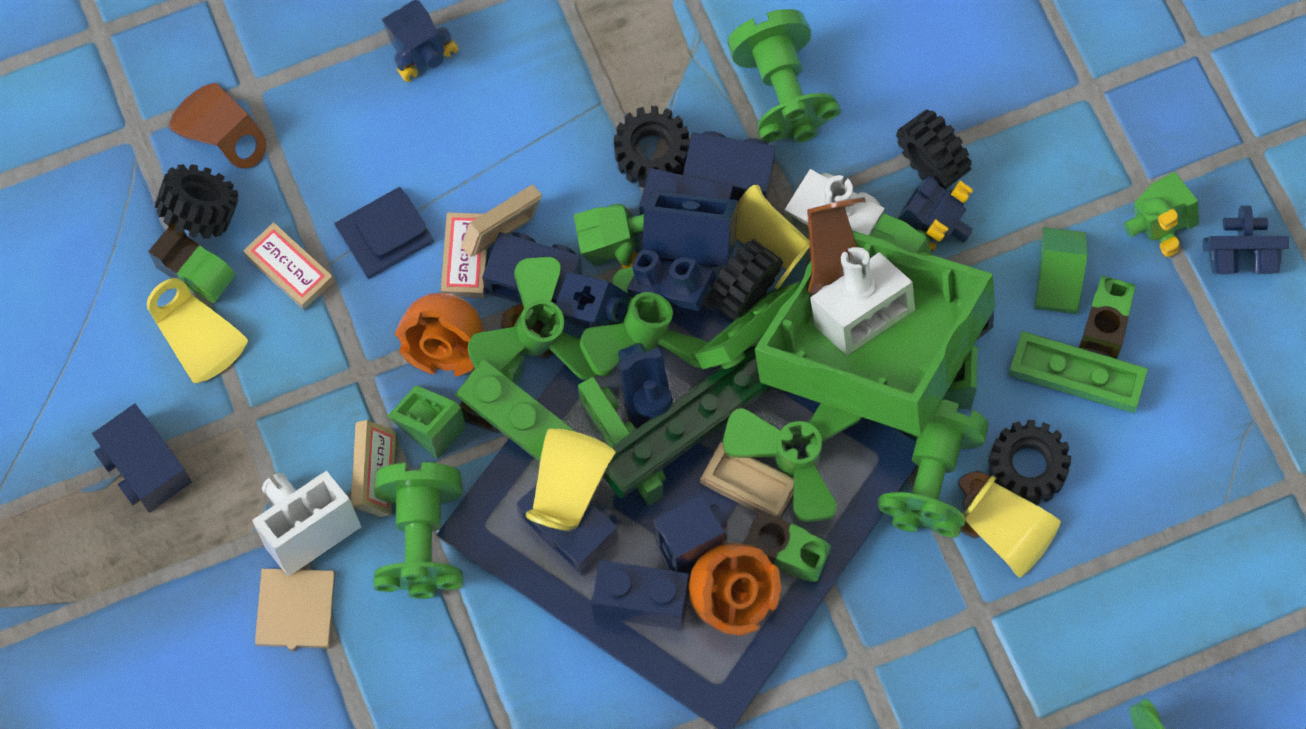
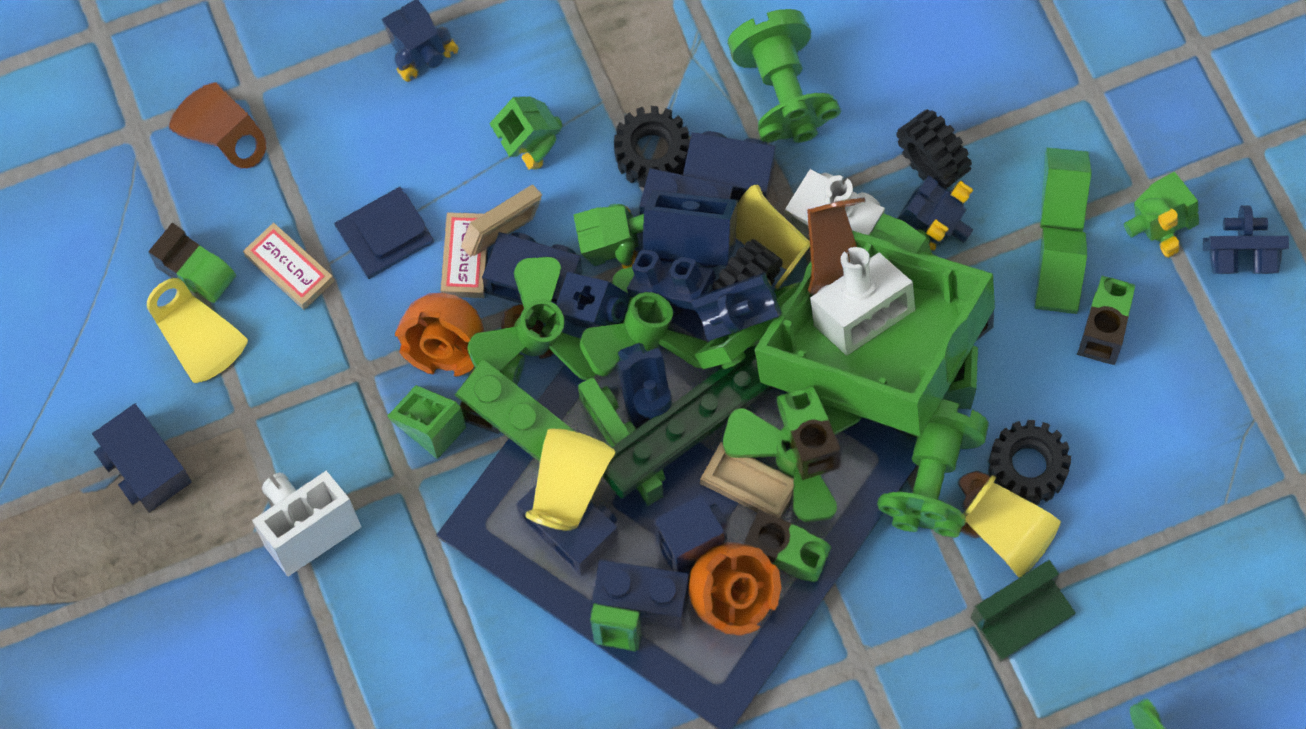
(196, 201): black tyre -> none
(295, 609): tan piece -> none
(372, 450): tan tile -> none
(418, 514): bright green piece -> none
(527, 127): none -> bright green piece
(616, 627): none -> bright green tile
(737, 306): none -> dark blue hips
(809, 433): none -> dark brown leg
(1022, 611): none -> dark green panel
(1065, 189): none -> bright green slope
(1078, 372): bright green plate -> none

